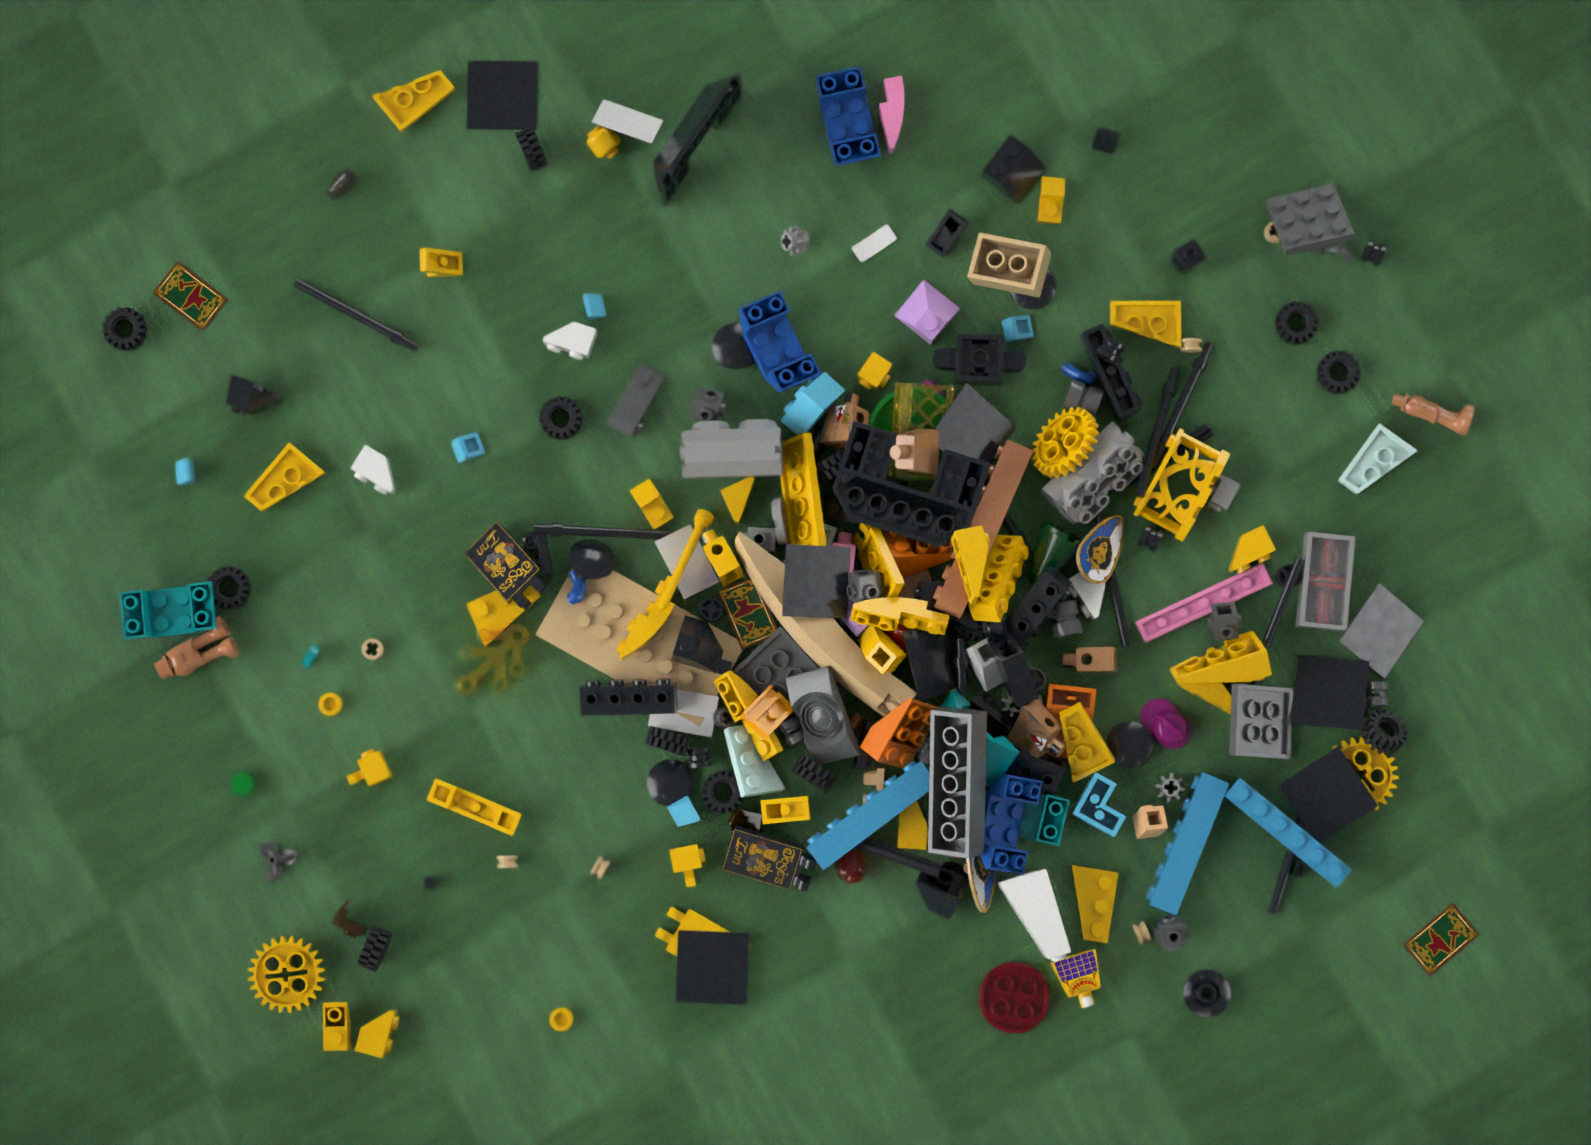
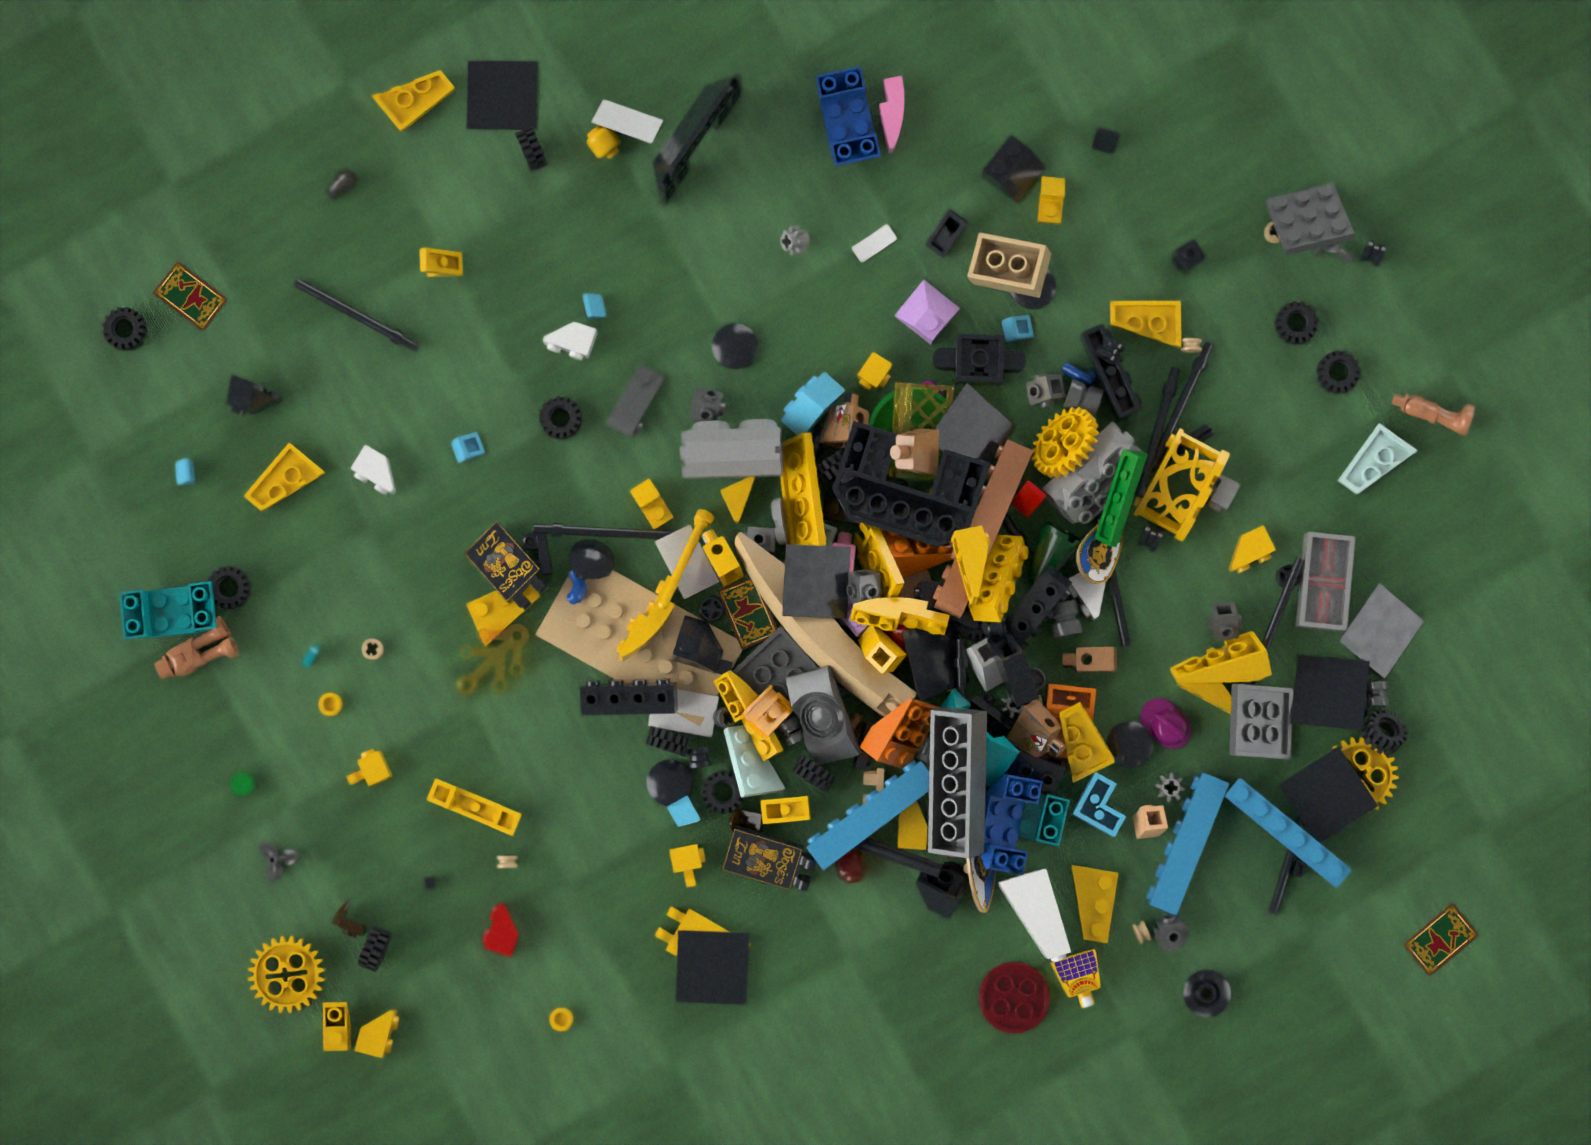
(503, 933): none -> red slope
(600, 867): tan bush -> none
(775, 343): blue slope -> none
(1028, 499): none -> red slope
(1045, 390): none -> dark grey brick
(1120, 497): none -> green fence
(1200, 603): bright pink tile -> none

